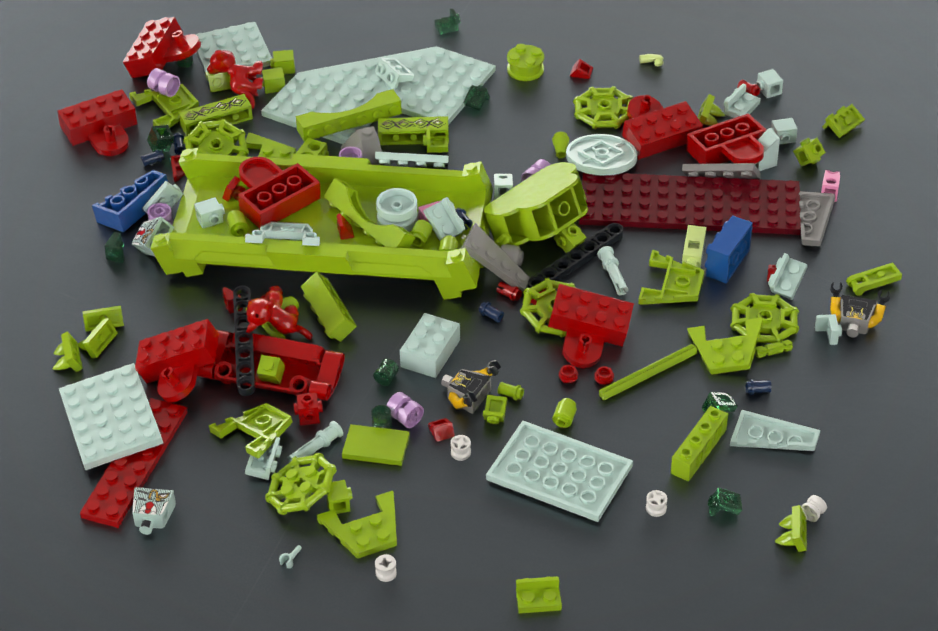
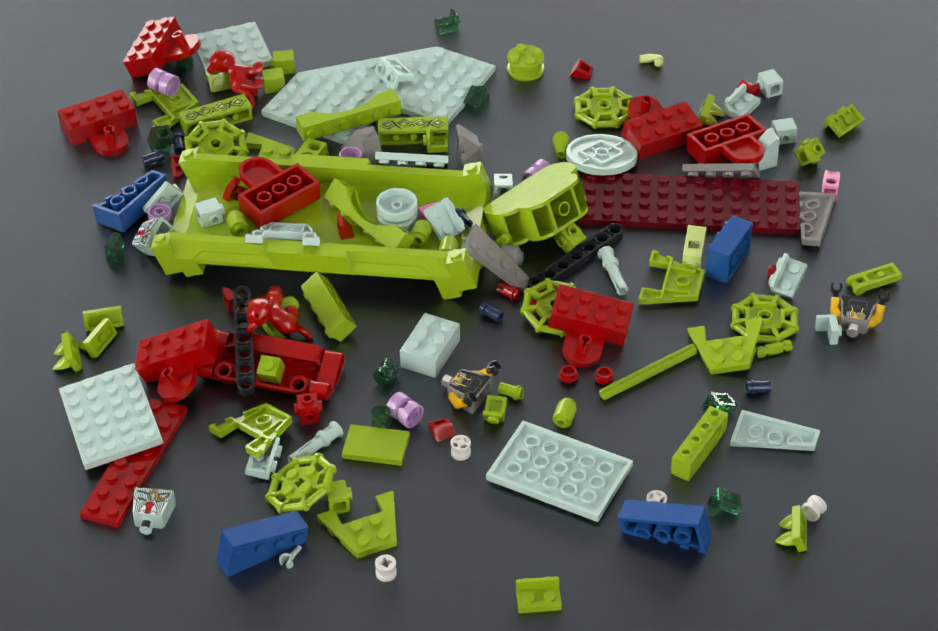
(259, 540): none -> blue wedge
(467, 146): none -> light grey slope
(667, 522): none -> blue wedge

